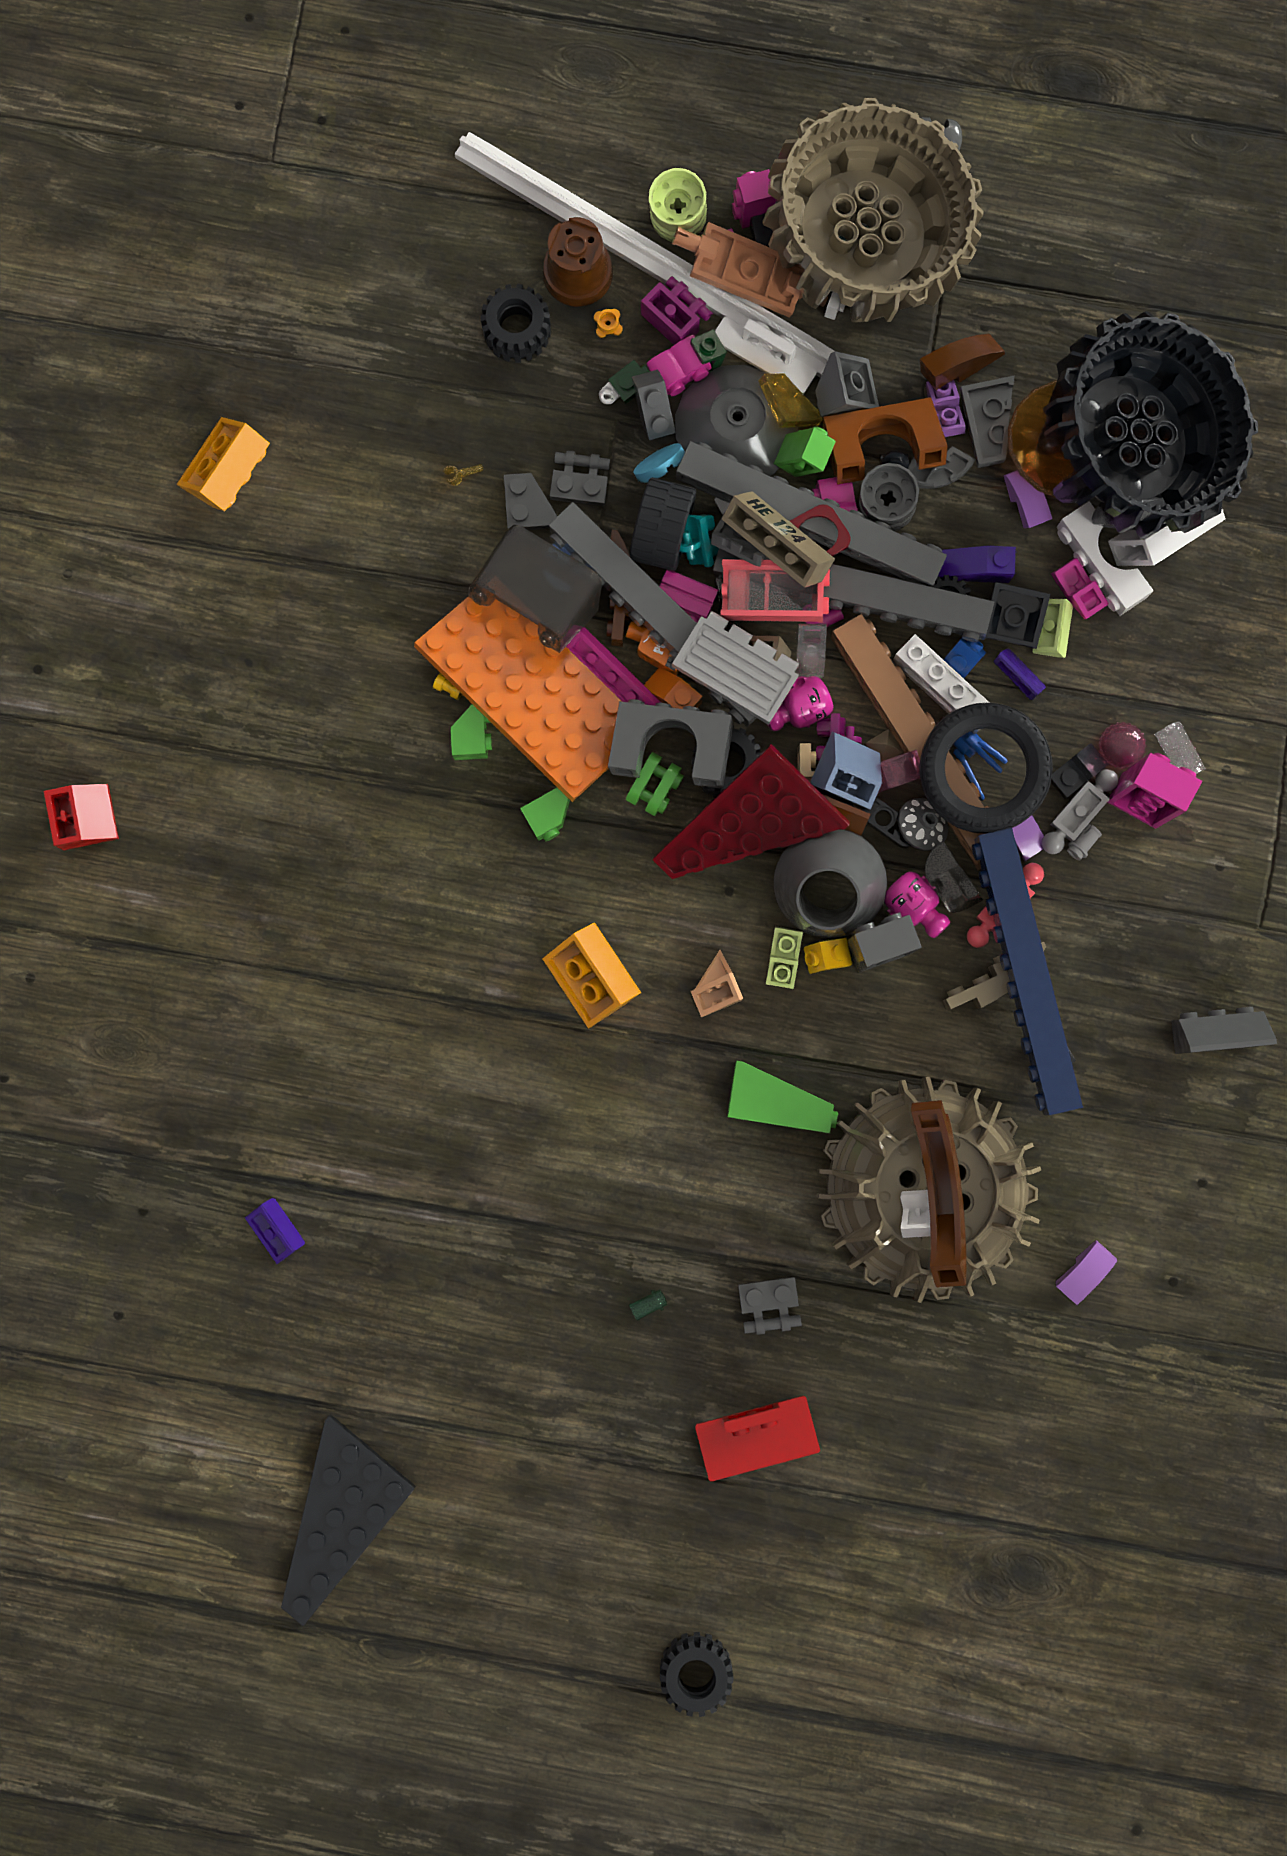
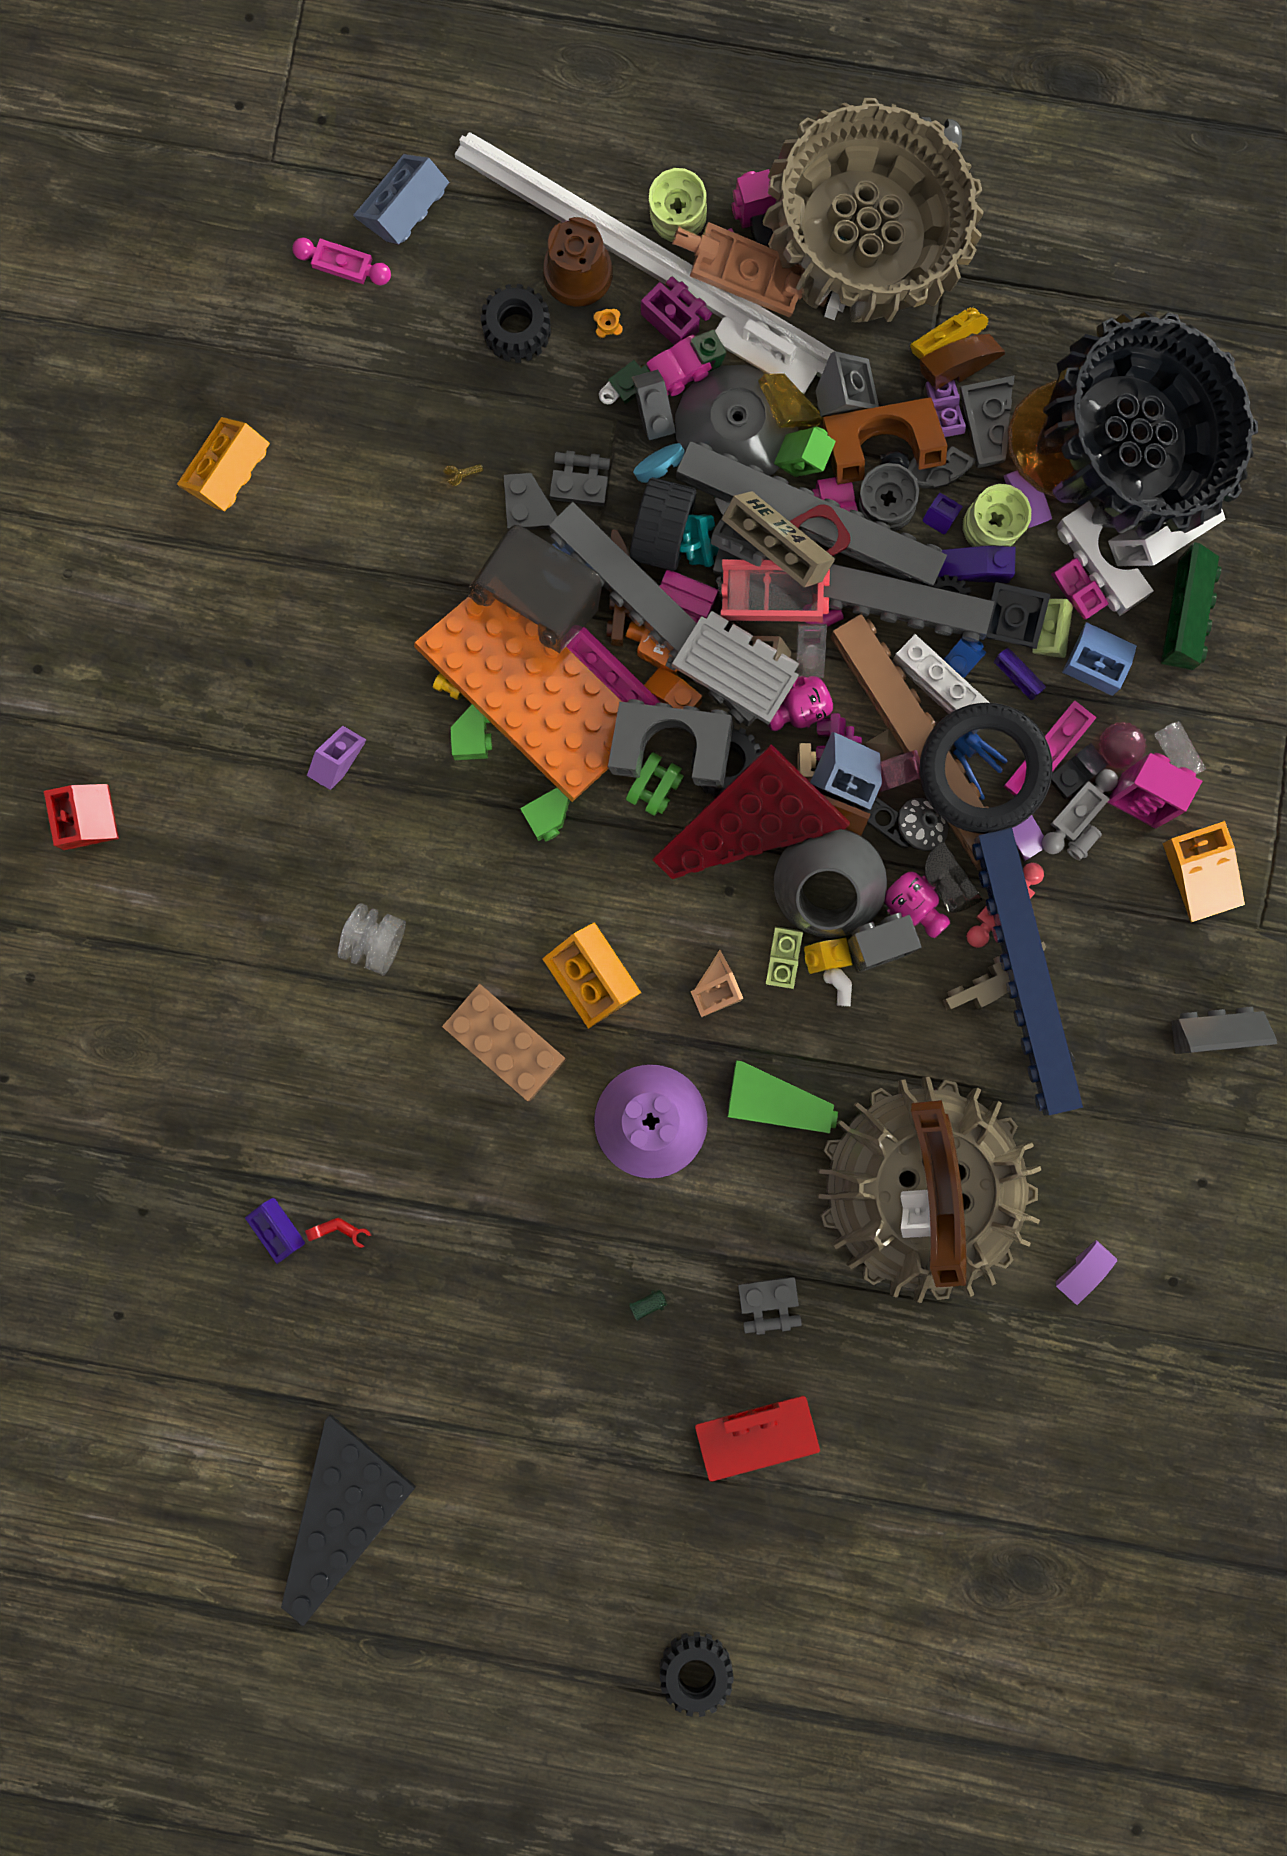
(333, 1225): none -> red arm
(335, 757): none -> medium lavender slope
(341, 261): none -> dark pink plate
(365, 936): none -> clear wheel
(402, 198): none -> sand blue slope
(504, 1042): none -> medium nougat brick
(626, 1105): none -> medium lavender cone
(841, 983): none -> white arm
(942, 513): none -> dark purple slope
(951, 330): none -> yellow hinge
(1001, 505): none -> yellowish green wheel
(1060, 741): none -> dark pink plate
(1100, 659): none -> medium blue slope
(1191, 608): none -> dark green slope
(1206, 871): none -> slope

